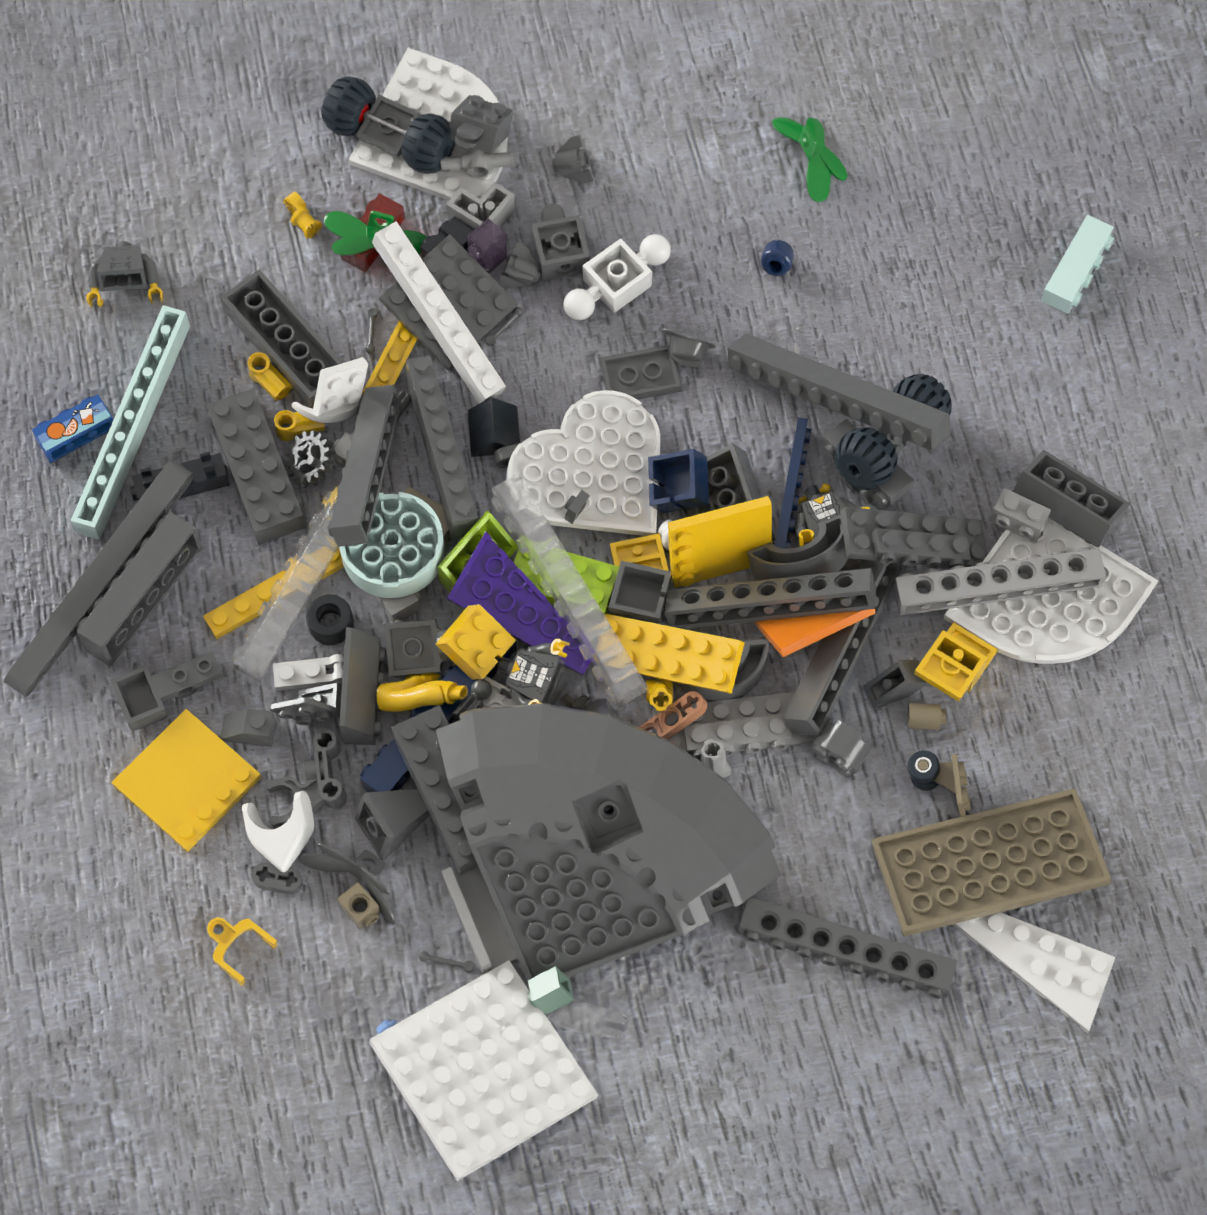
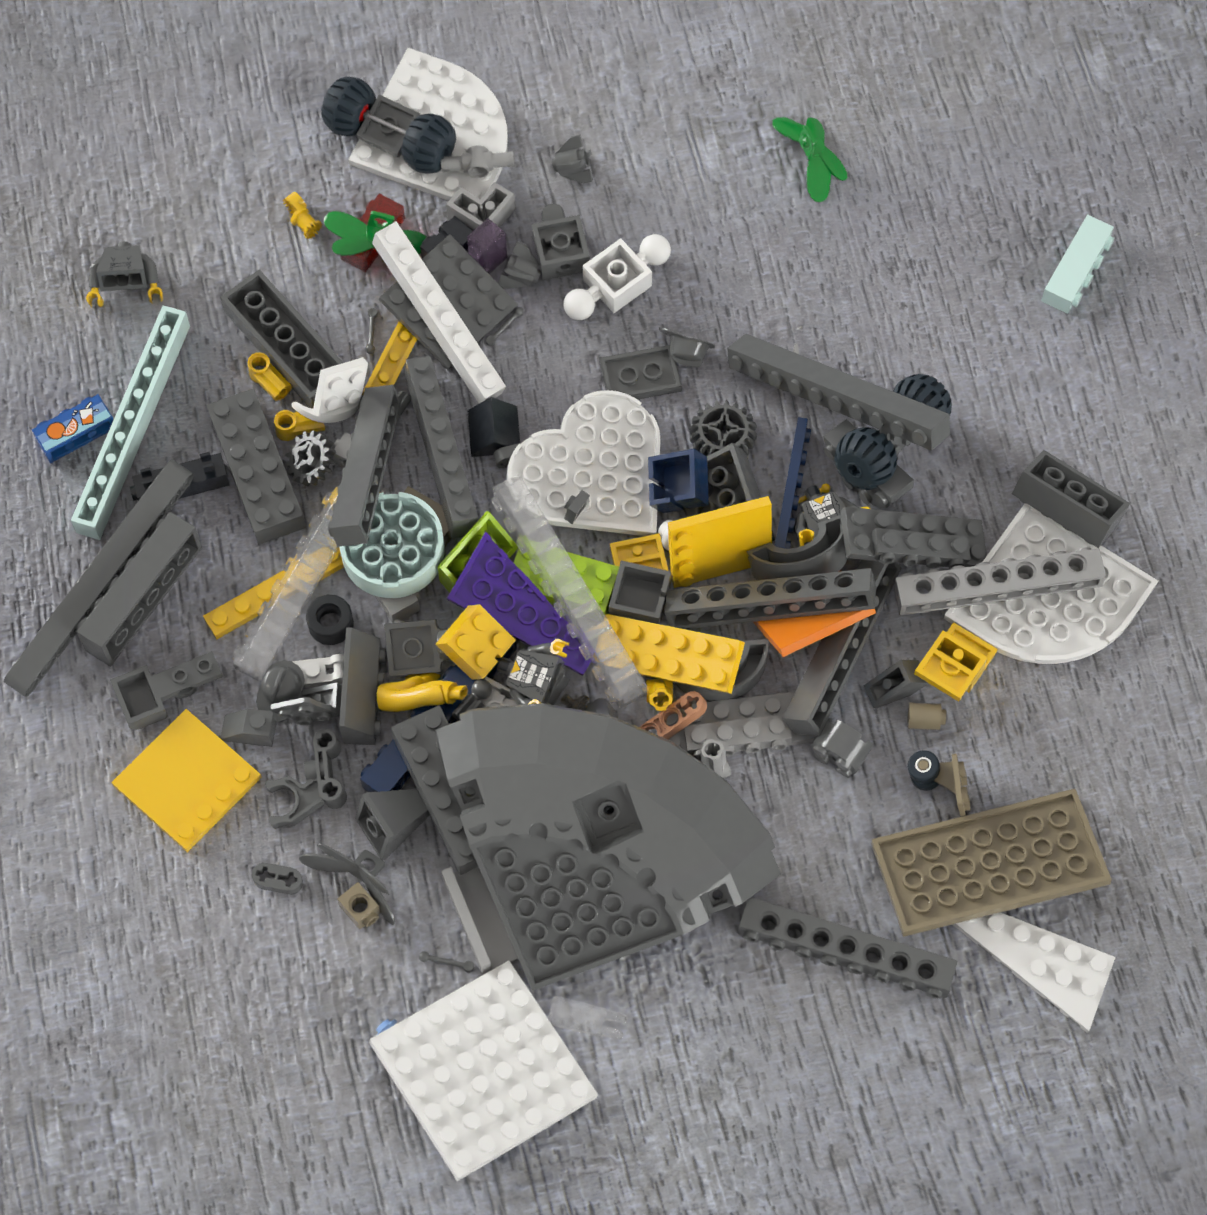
(228, 936): yellow piece -> none
(280, 683): none -> dark grey piece
(285, 843): white animal -> none
(480, 124): dark grey brick -> none
(550, 990): sand green brick -> none
(704, 427): none -> dark grey gear
(777, 258): dark blue head -> none
(1020, 515): light grey brick -> none

